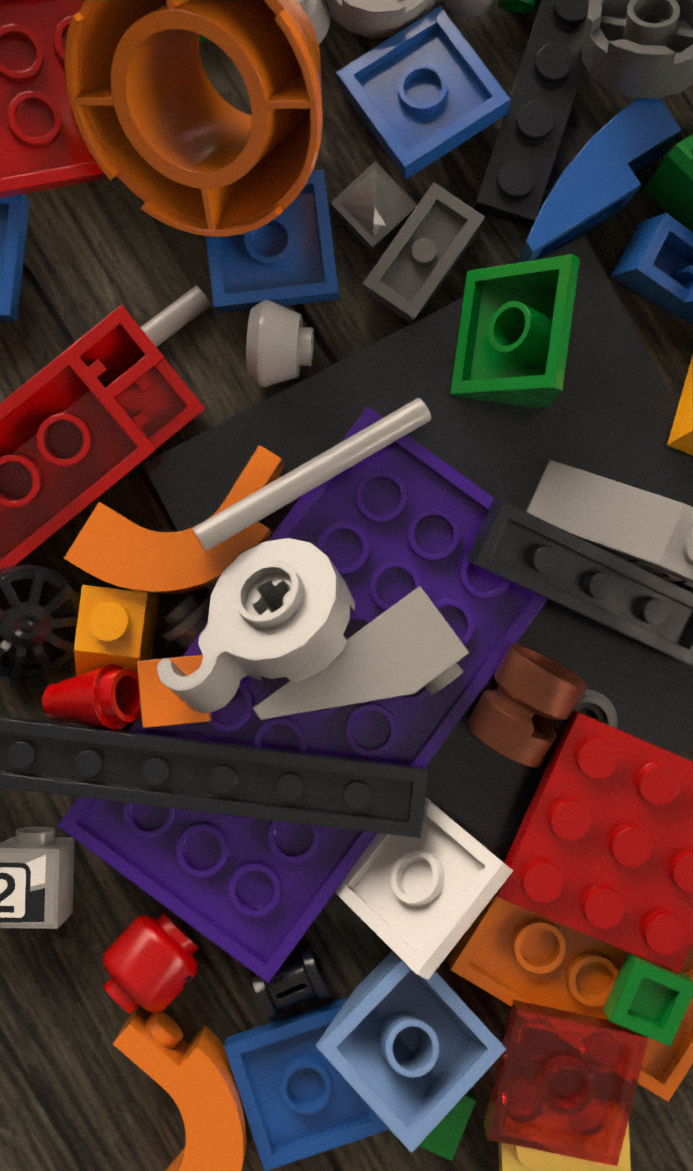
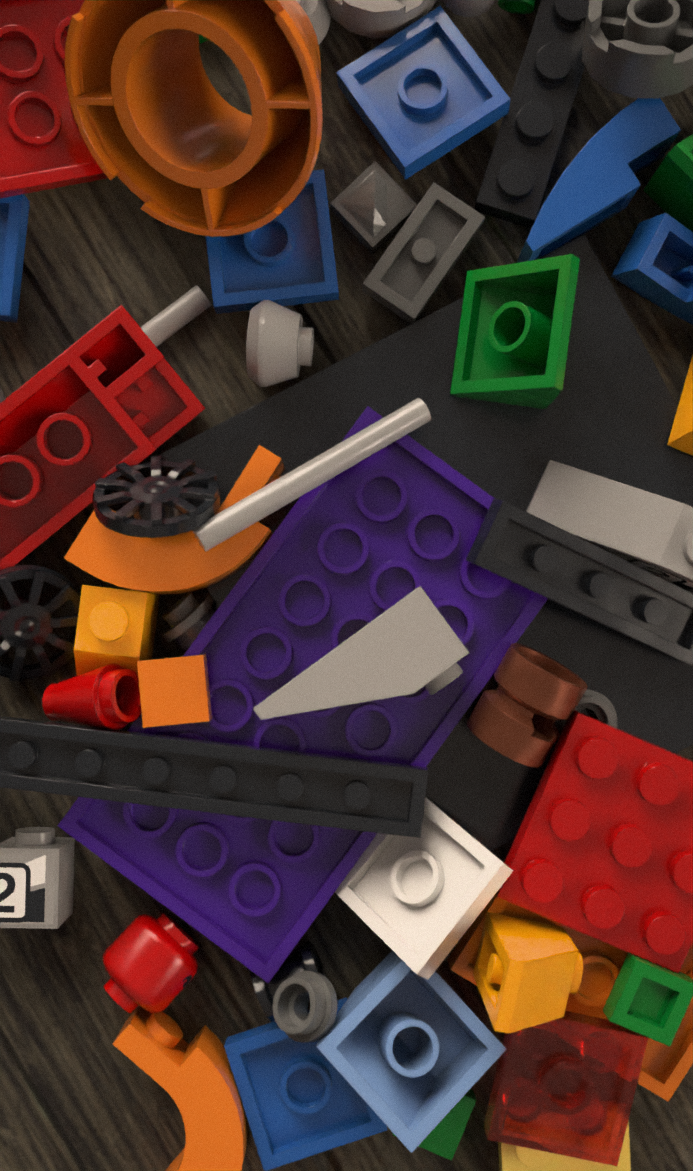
(156, 498): none -> black wheel
(270, 617): light grey piece -> none
(291, 1006): none -> dark grey plate
(525, 971): none -> light orange slope

